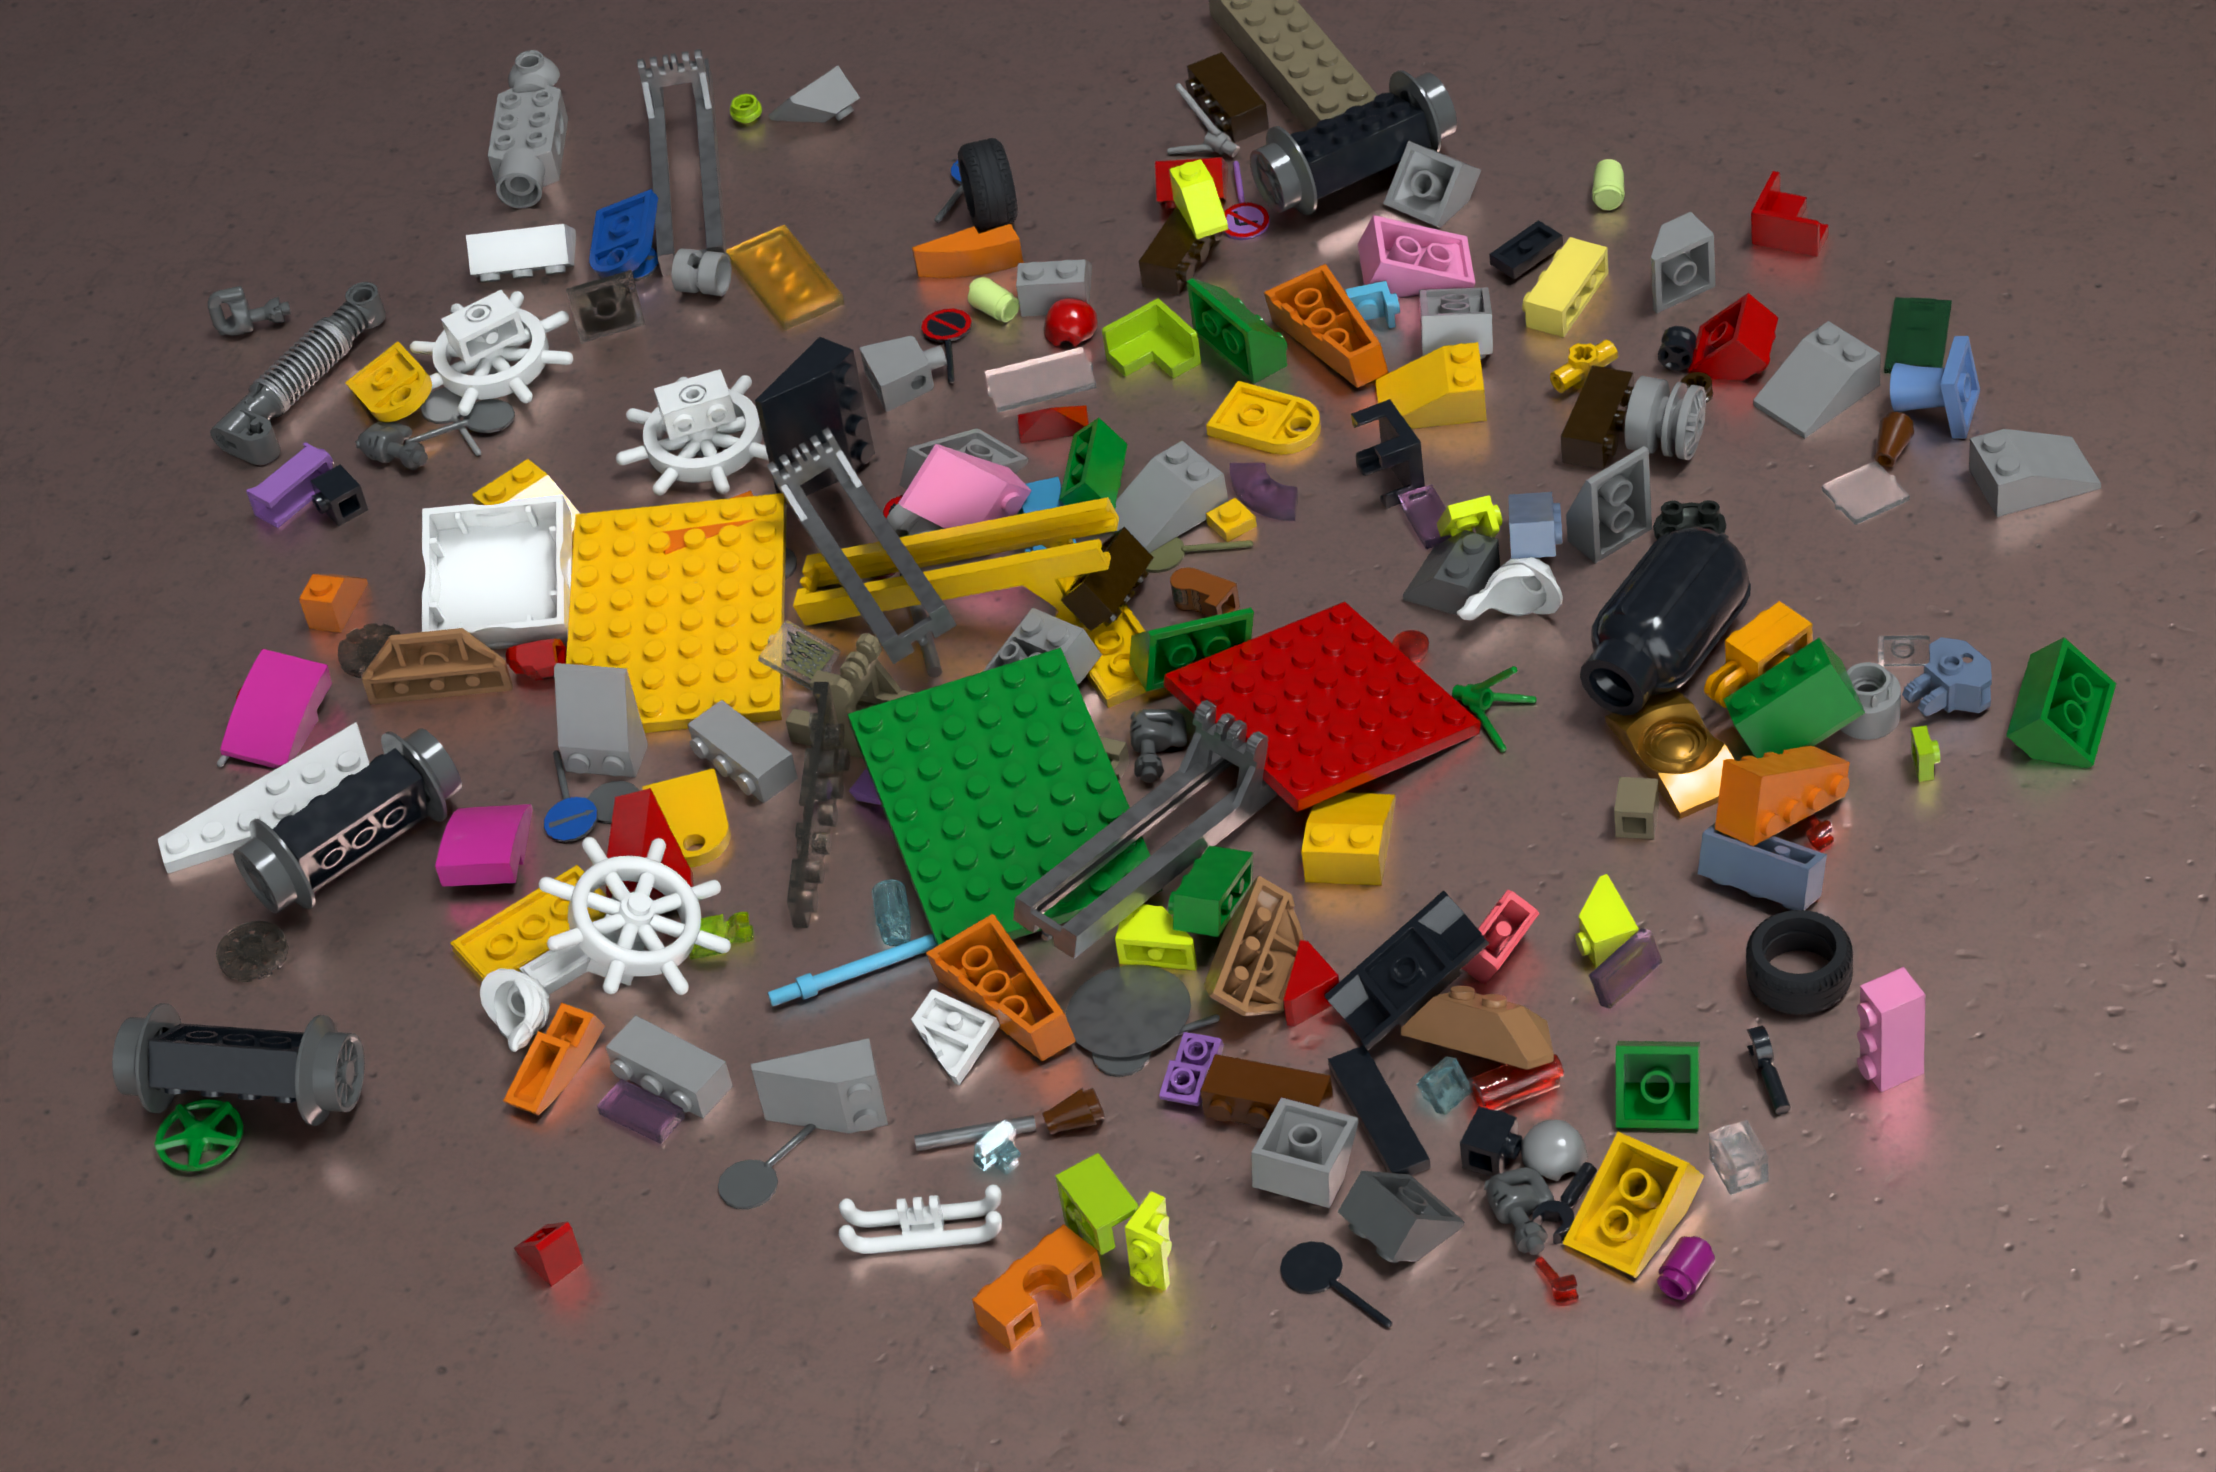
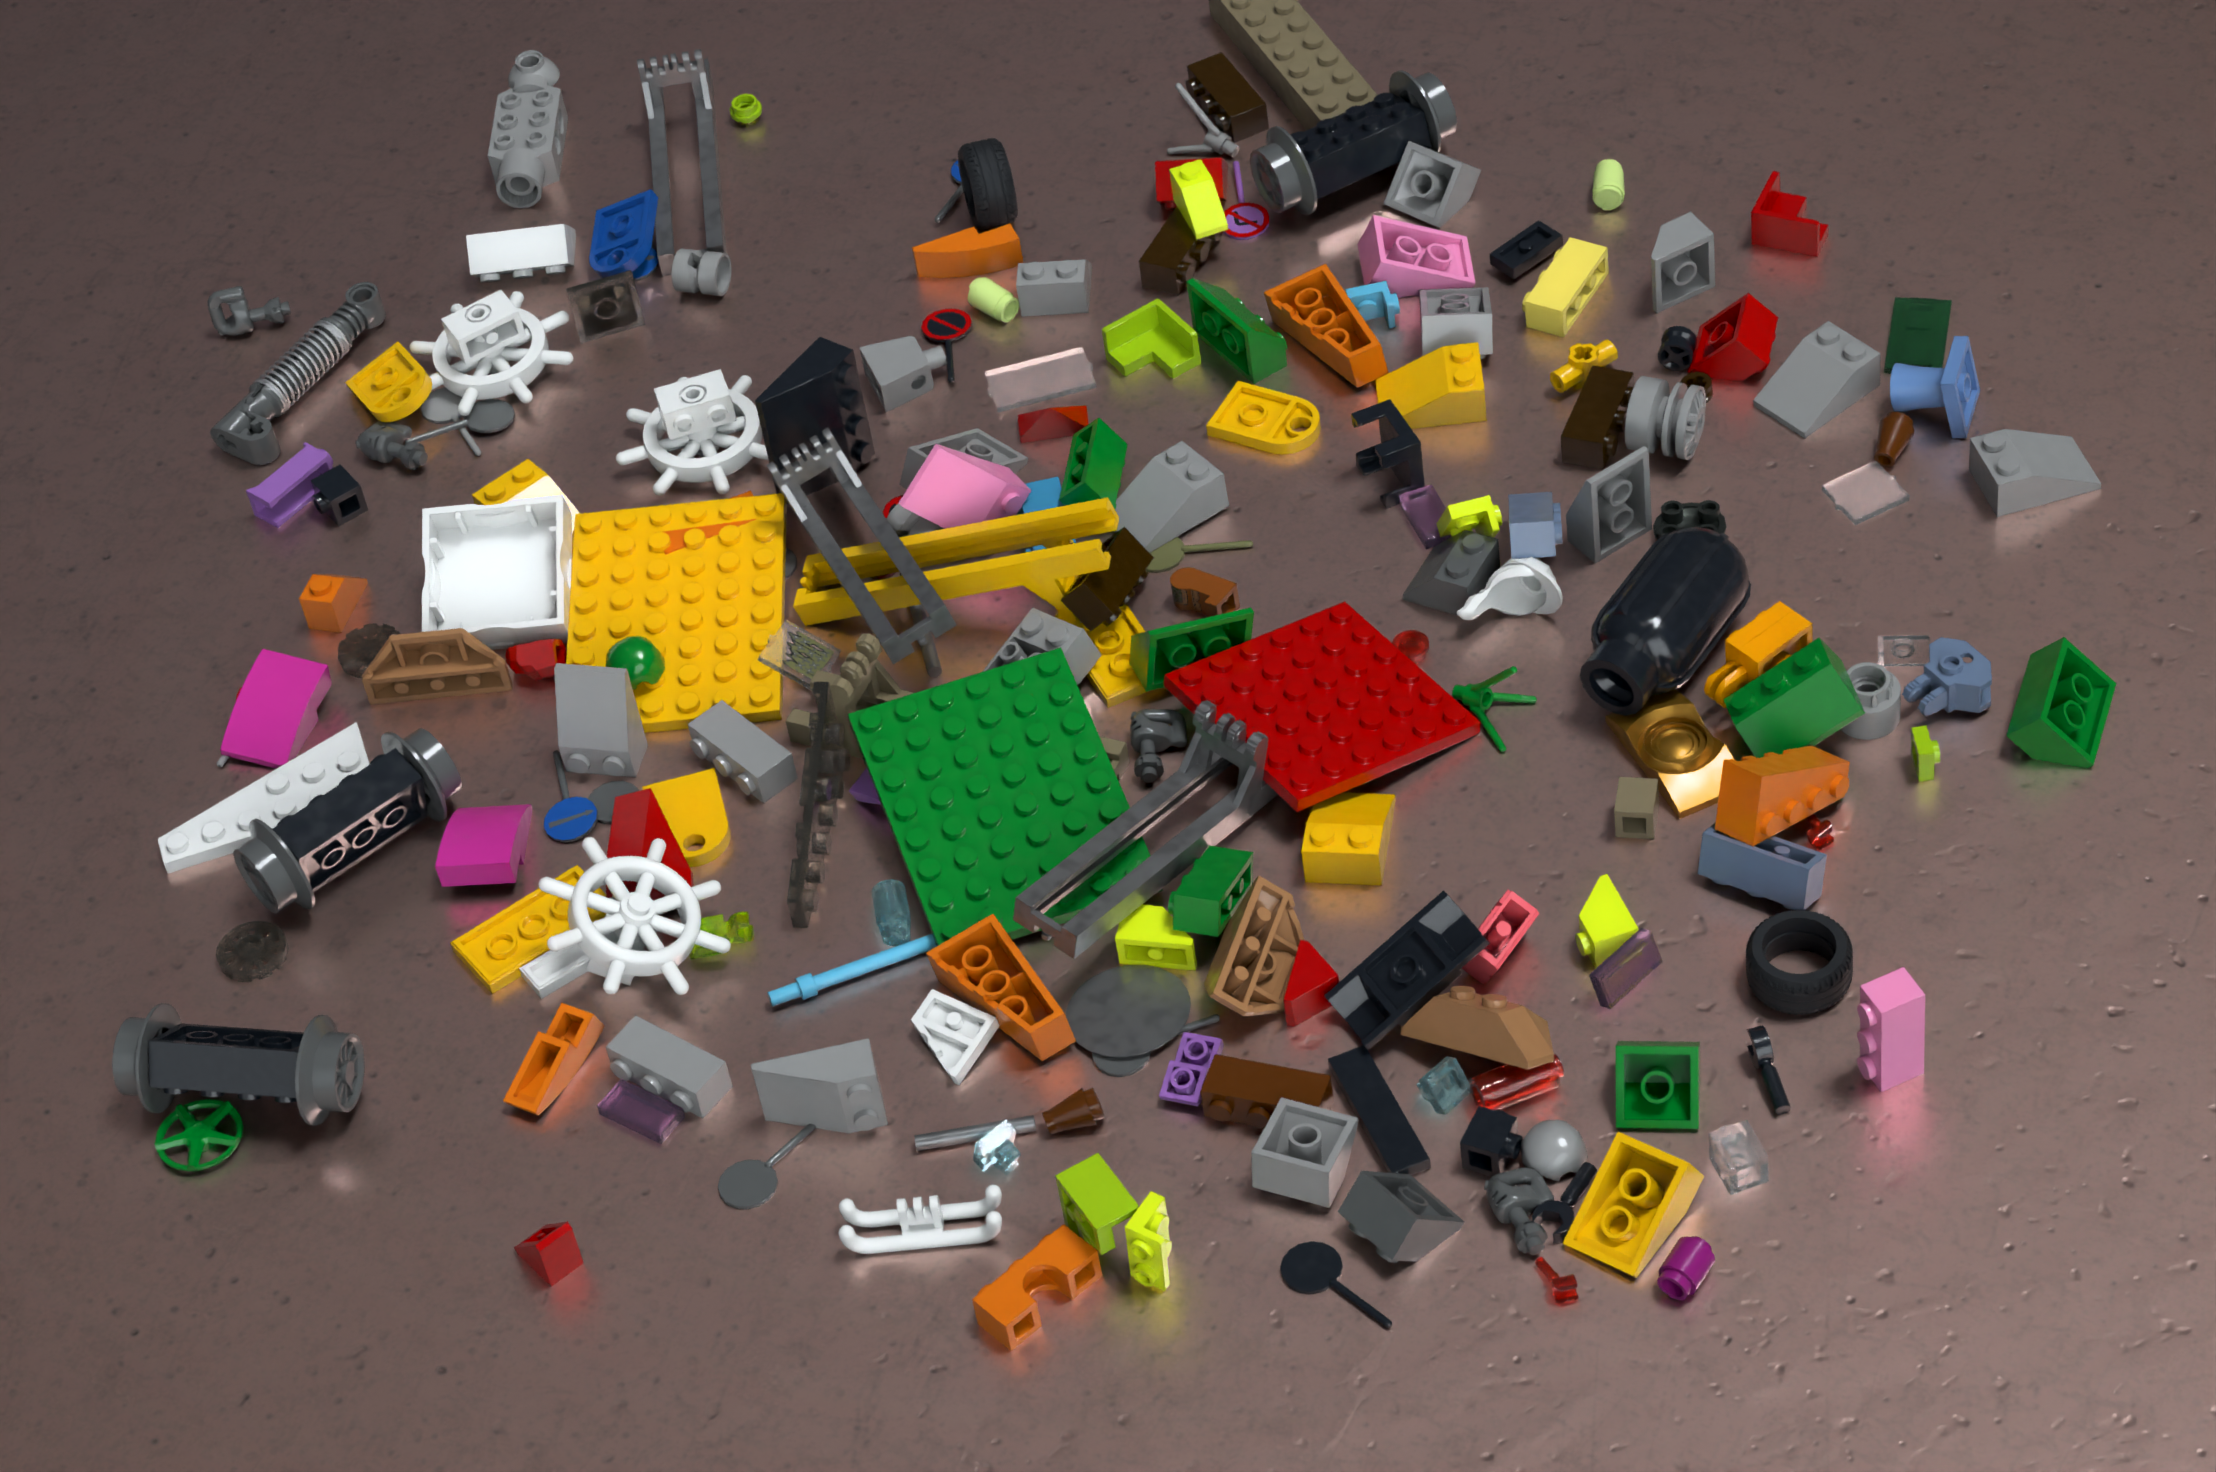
(515, 1004): white piece -> none
(639, 657): none -> green hair
(785, 277): clear yellow tile -> none
(820, 100): light grey slope -> none
(1070, 321): red hair -> none
(1231, 519): yellow plate -> none
(1262, 493): clear purple tile -> none

